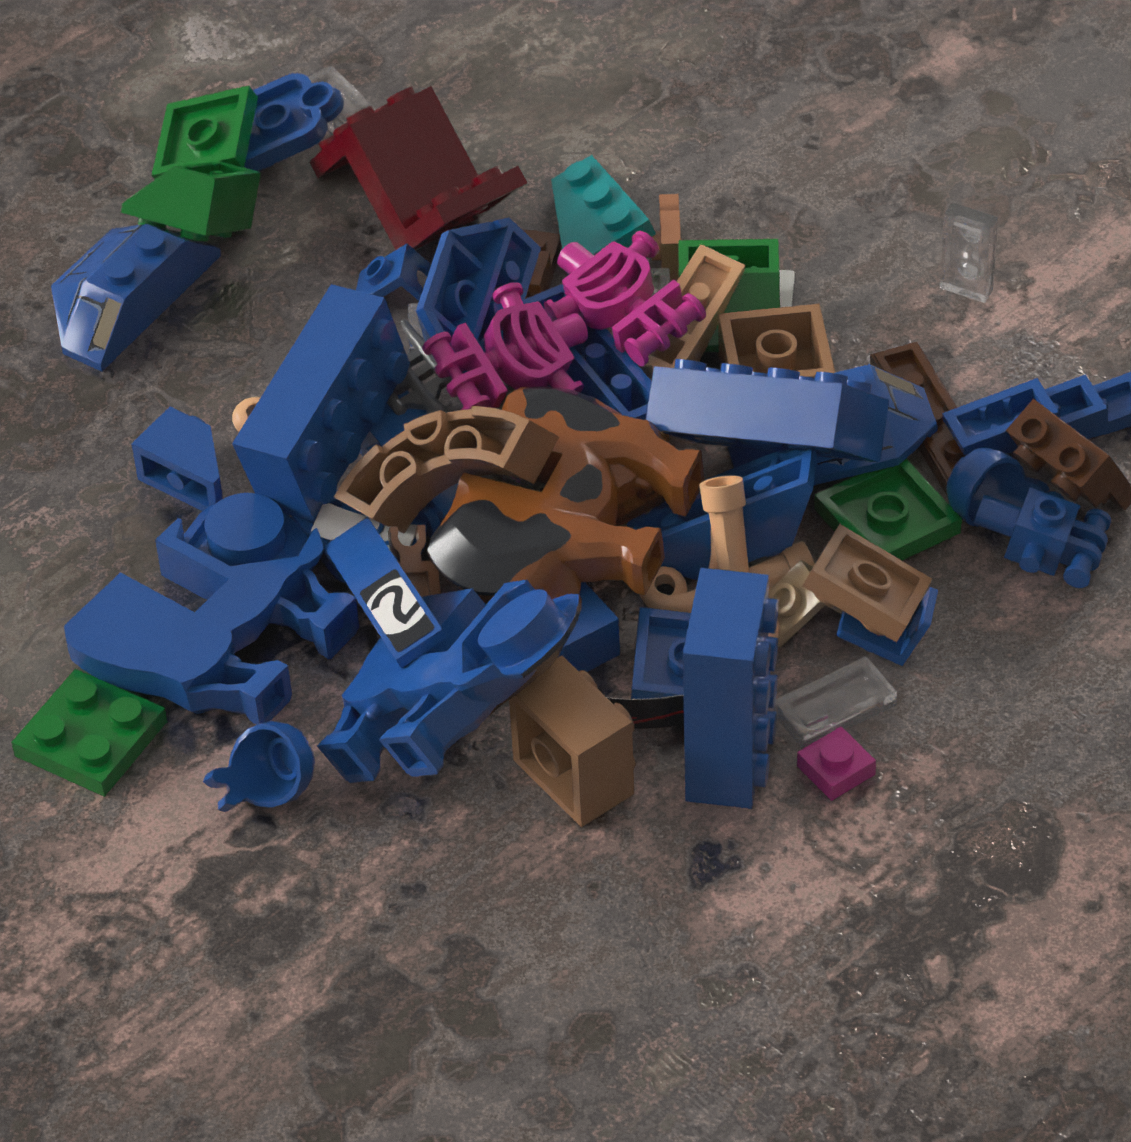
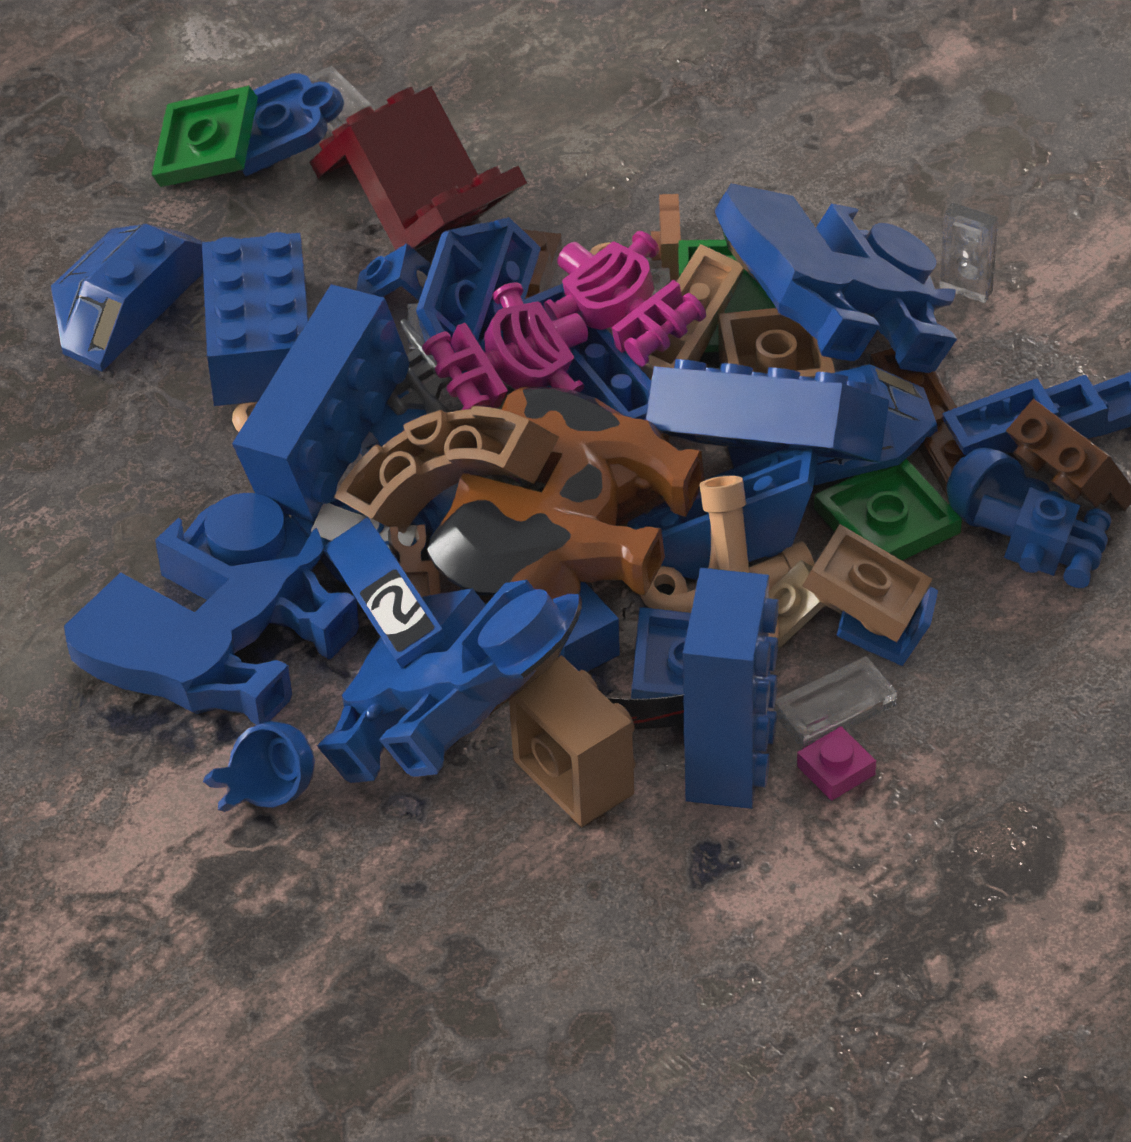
(89, 732): green plate -> none
(179, 459): blue slope -> none
(198, 200): green slope -> none
(251, 311): none -> blue brick
(595, 208): teal wing -> none
(838, 273): none -> blue animal

